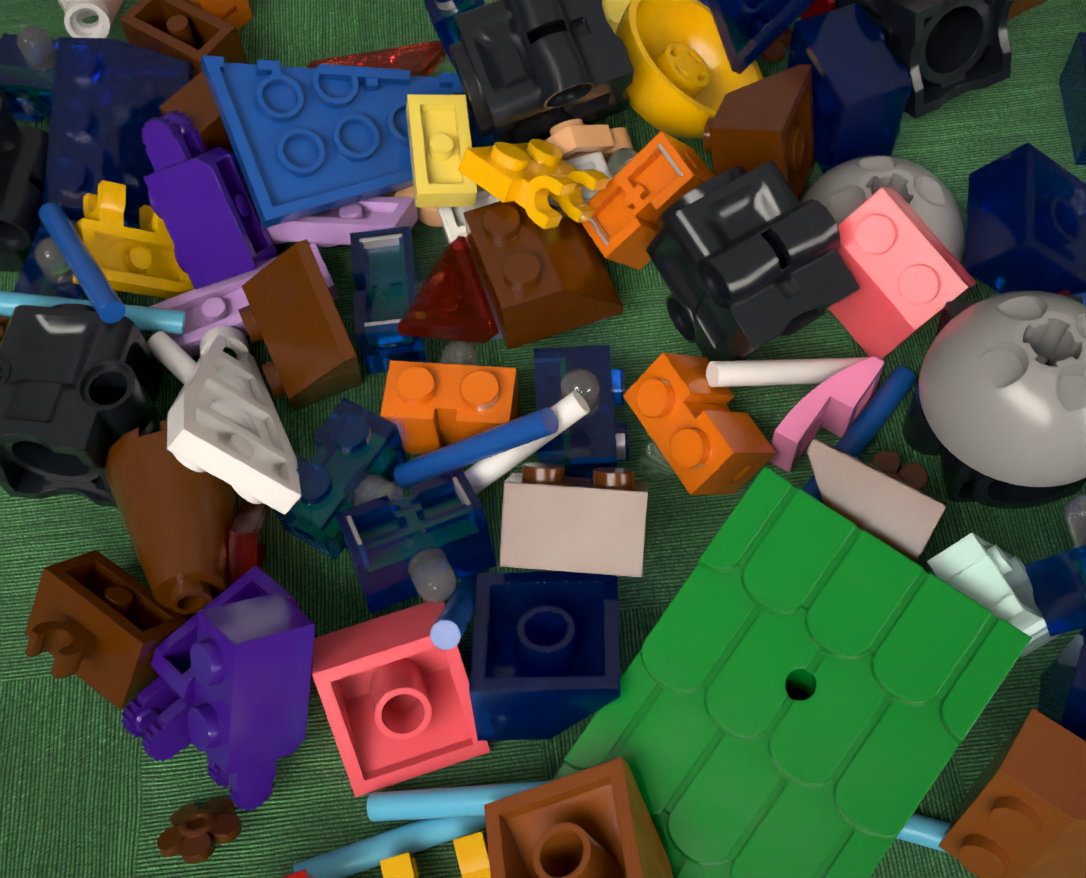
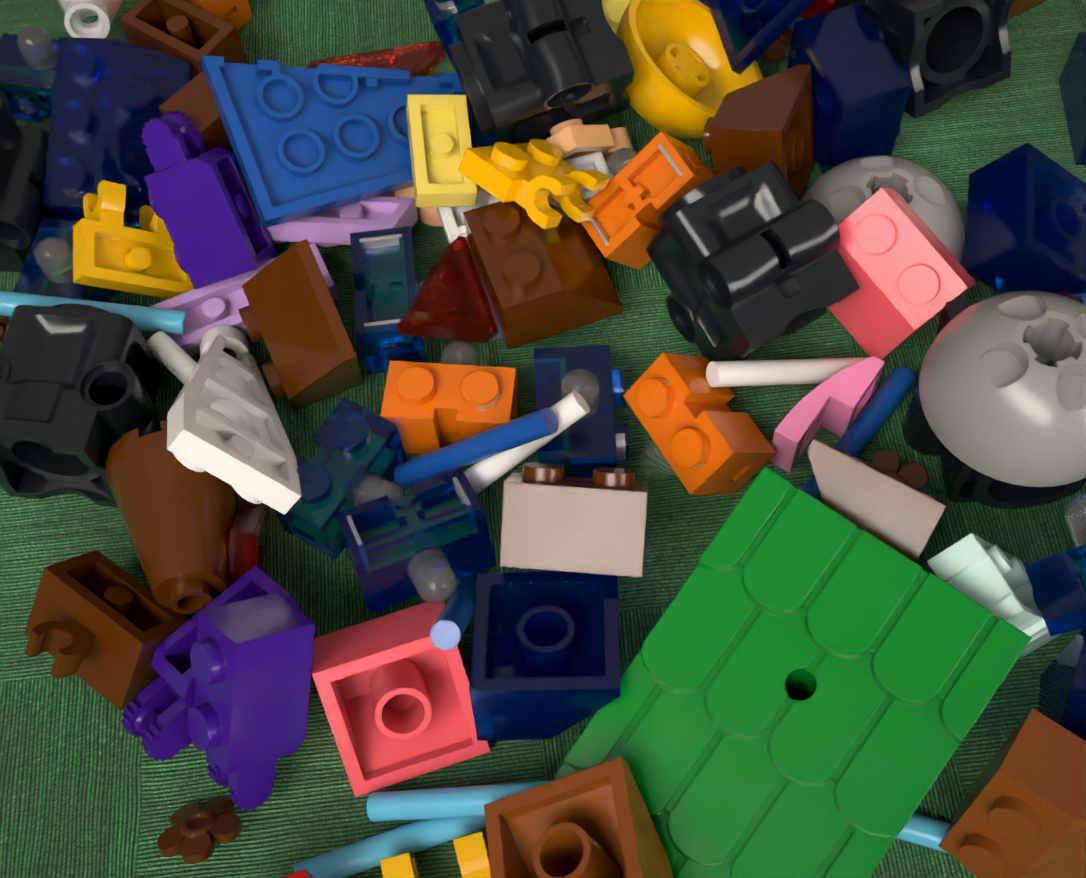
(82, 263): blue bar -> none

